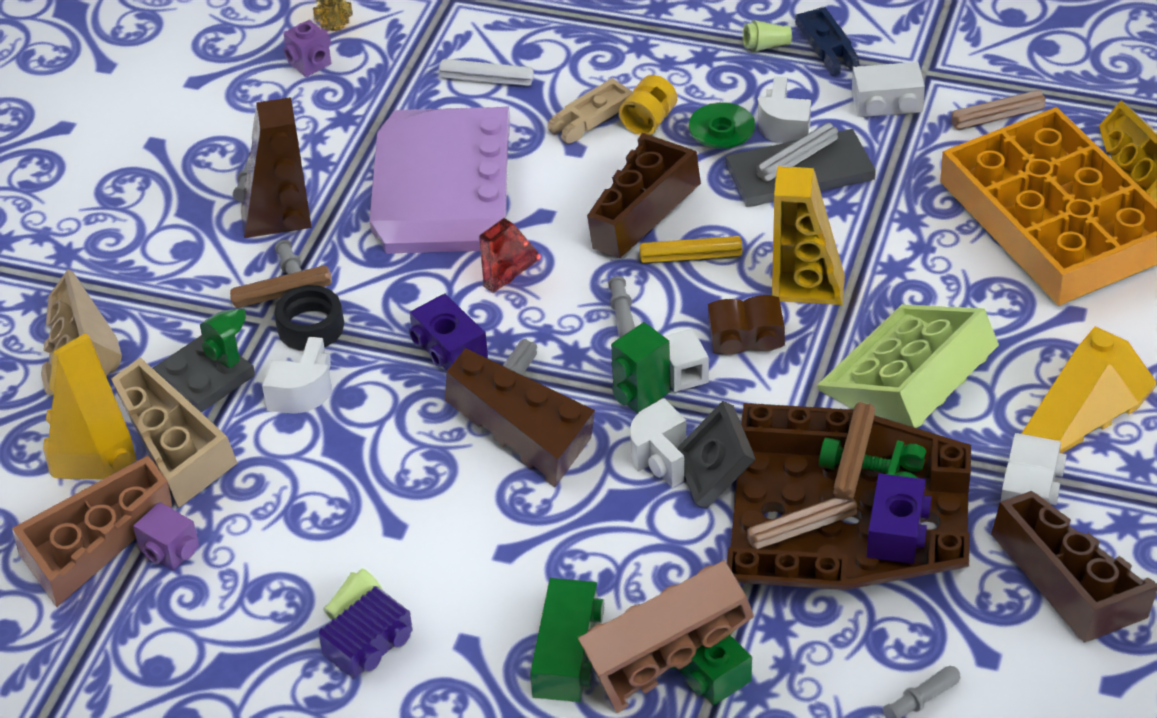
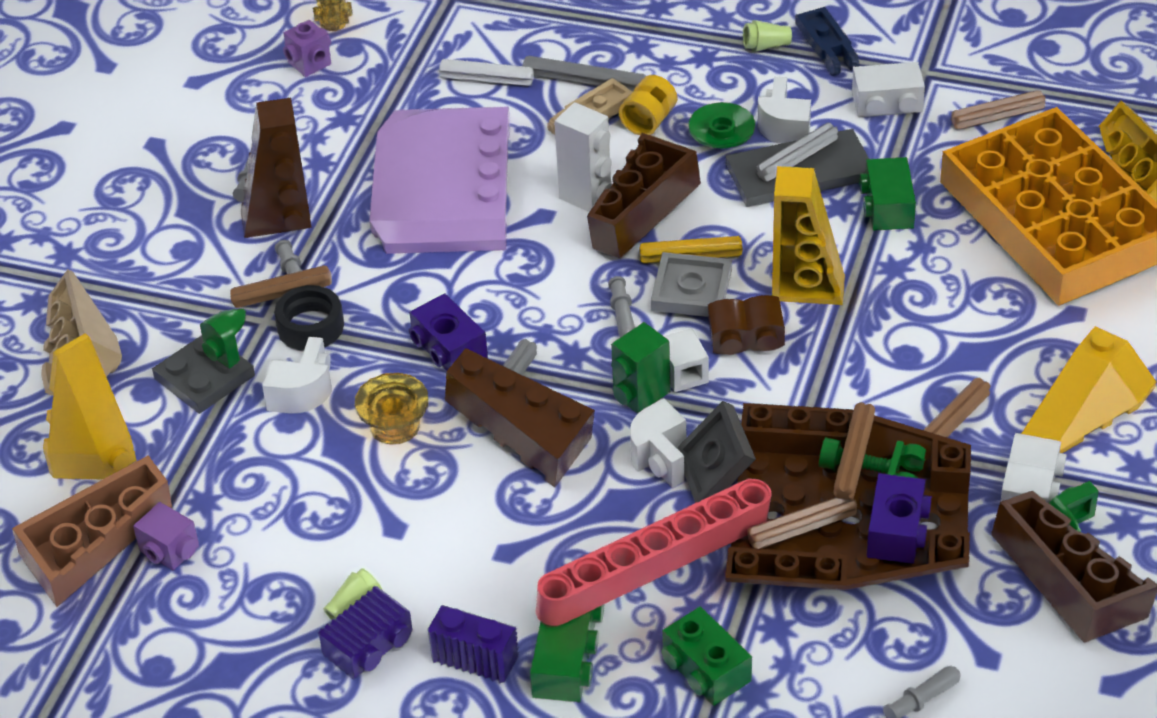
(175, 433): tan wedge -> none
(392, 406): none -> clear yellow piece
(473, 643): none -> dark purple brick
(504, 254): clear red wing -> none
(580, 72): none -> light grey axle
(582, 155): none -> white brick
(651, 552): none -> coral beam
(665, 632): nougat wedge -> none
(690, 283): none -> light grey plate
(889, 193): none -> green brick
(913, 361): yellowish green slope -> none
(959, 408): none -> medium nougat axle
(1077, 503): none -> green plate

